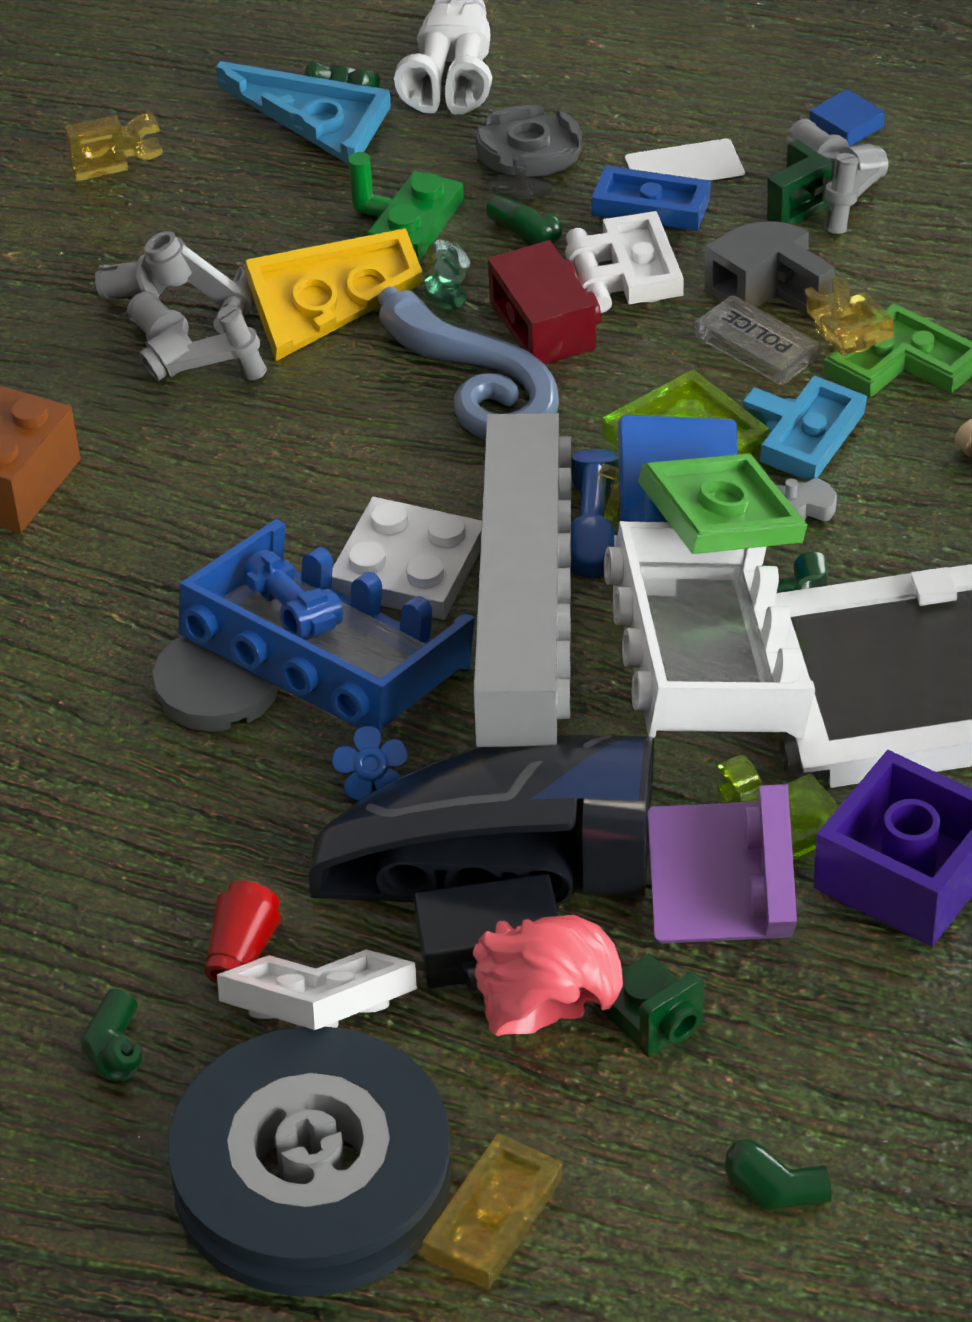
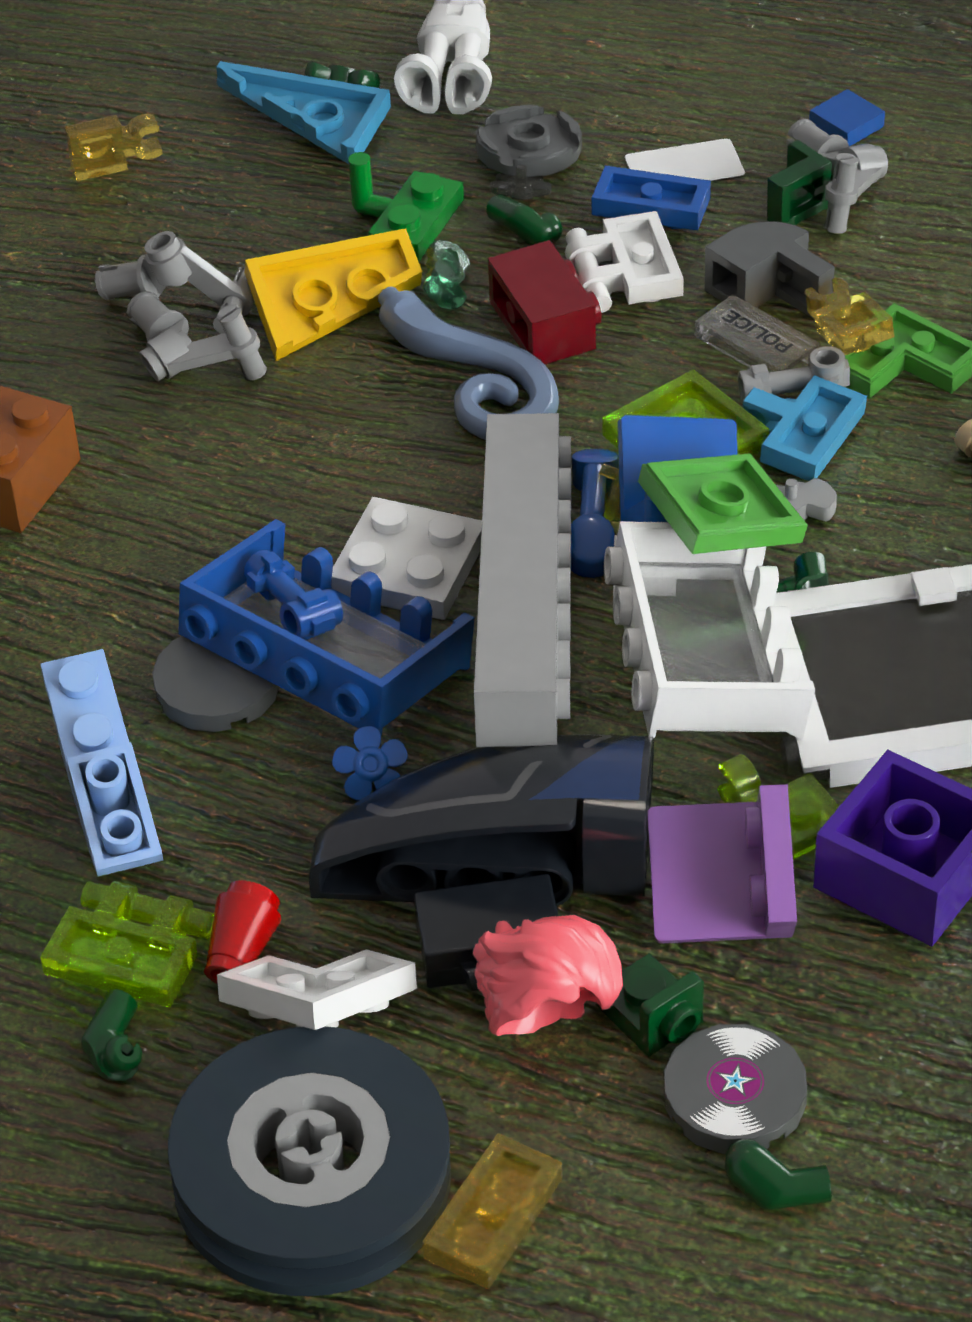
(100, 763): none -> light blue slope
(113, 953): none -> clear neon green plate
(734, 1086): none -> dark grey tile
(825, 363): none -> light grey bar

